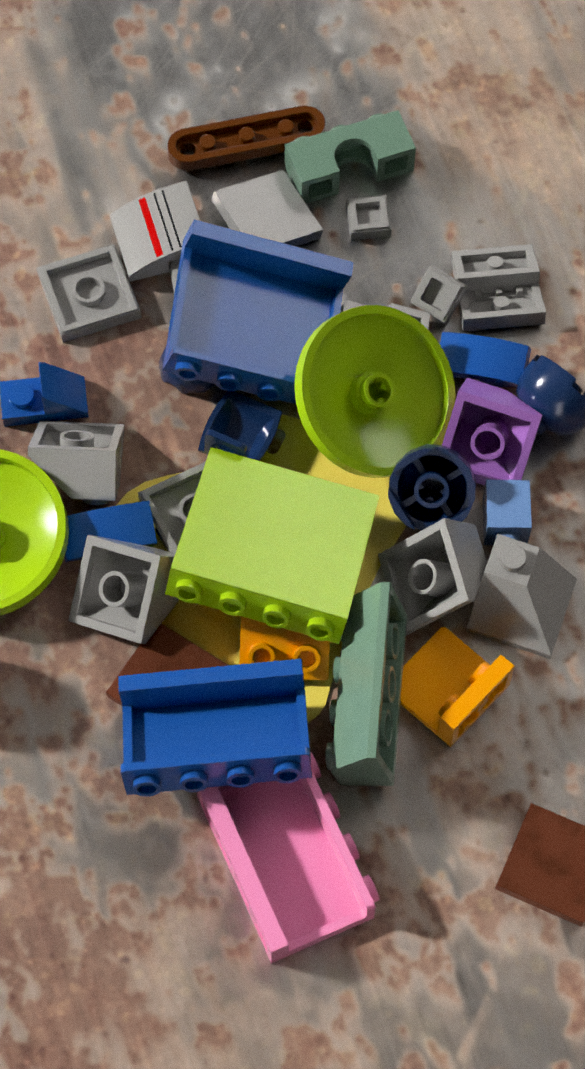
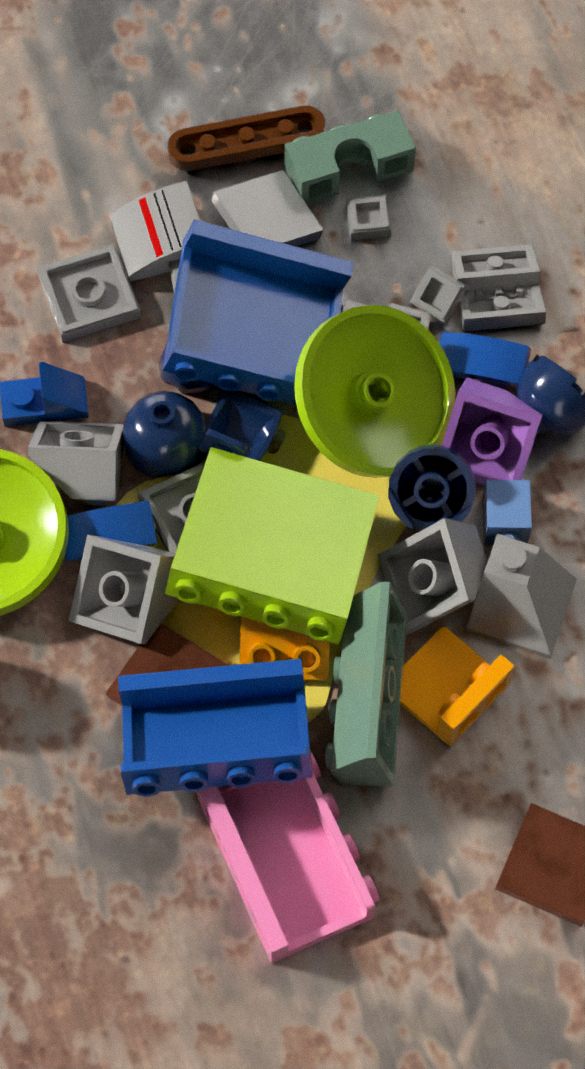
(164, 434): none -> dark blue cylinder

